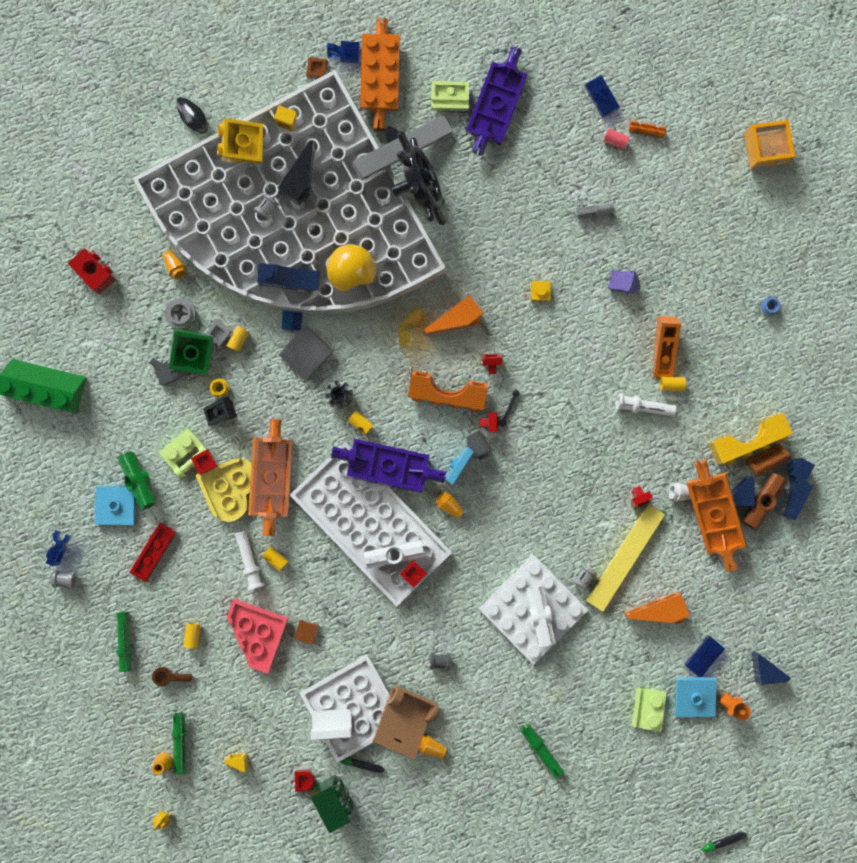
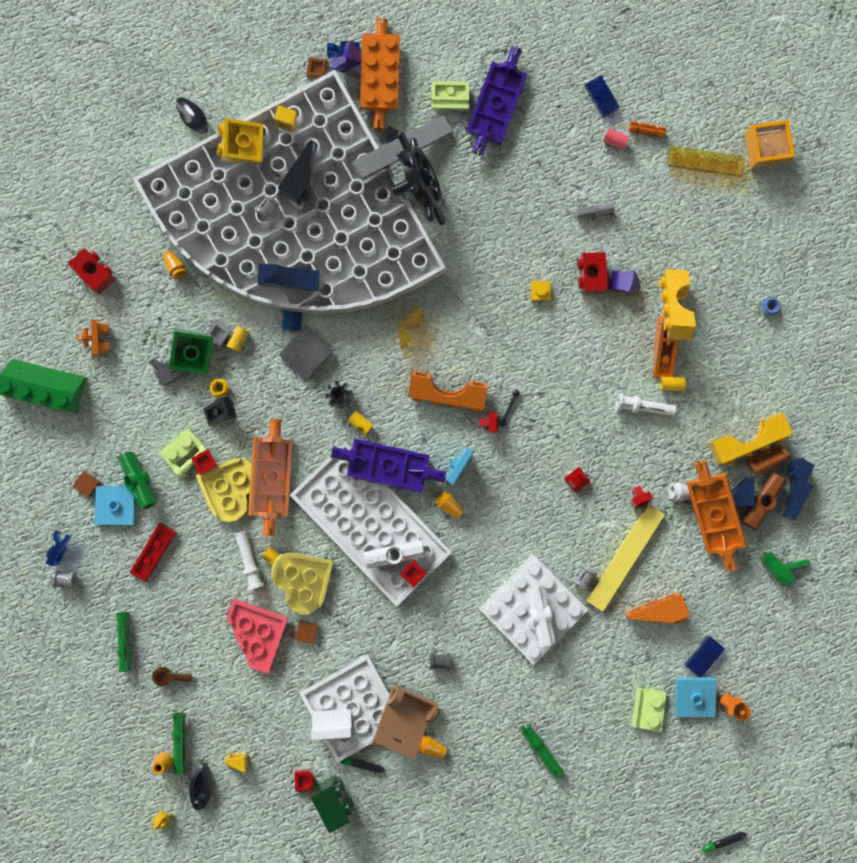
(86, 484): none -> dark orange tile
(96, 329): none -> orange hips
(175, 306): light grey gear -> none
(192, 635): yellow piece -> none
(200, 787): none -> black arm
(303, 579): none -> light yellow plate
(348, 60): none -> dark purple tile
(350, 267): yellow cylinder -> none
(459, 317): orange slope -> none
(479, 444): dark grey brick -> none
(491, 361): red tile -> none
(577, 479): none -> red tile
(597, 262): none -> red brick
(678, 320): none -> yellow arch
(706, 161): none -> clear yellow plate
(766, 672): dark blue slope -> none
(780, 571): none -> green piece

